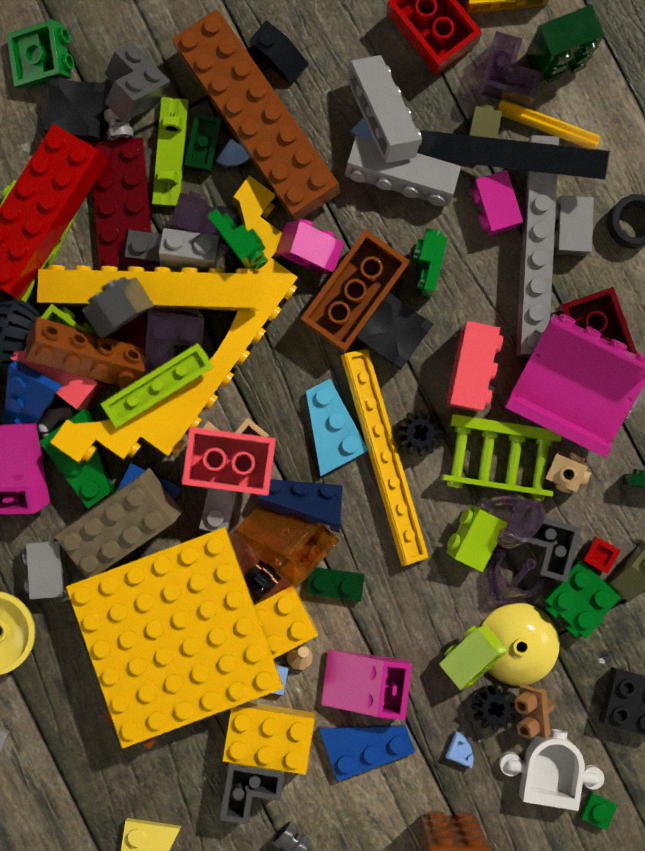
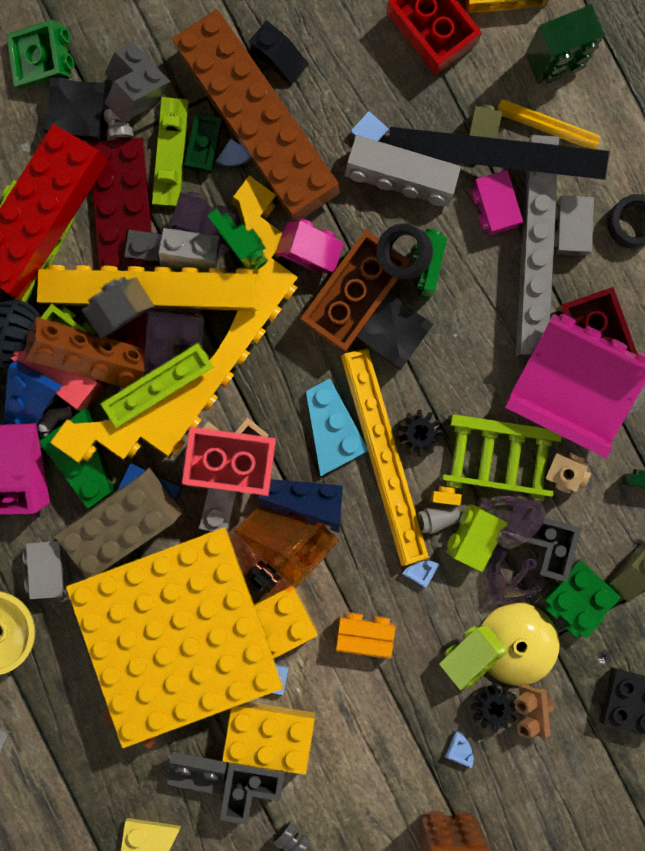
(196, 773): none -> dark grey bracket
(299, 657): tan rock -> none
(336, 584): dark green plate -> none
(364, 748): blue wing -> none
(365, 636): none -> light orange brick
(367, 684): dark pink slope -> none
(383, 109): light grey brick -> none
(384, 251): none -> black tyre
(421, 571): none -> light blue tile
(436, 519): none -> light grey cone
(446, 495): none -> yellow plate
(474, 367): coral brick -> none
(505, 79): brick -> none
(552, 772): white piece -> none
(598, 810): green plate -> none
(601, 555): red plate -> none

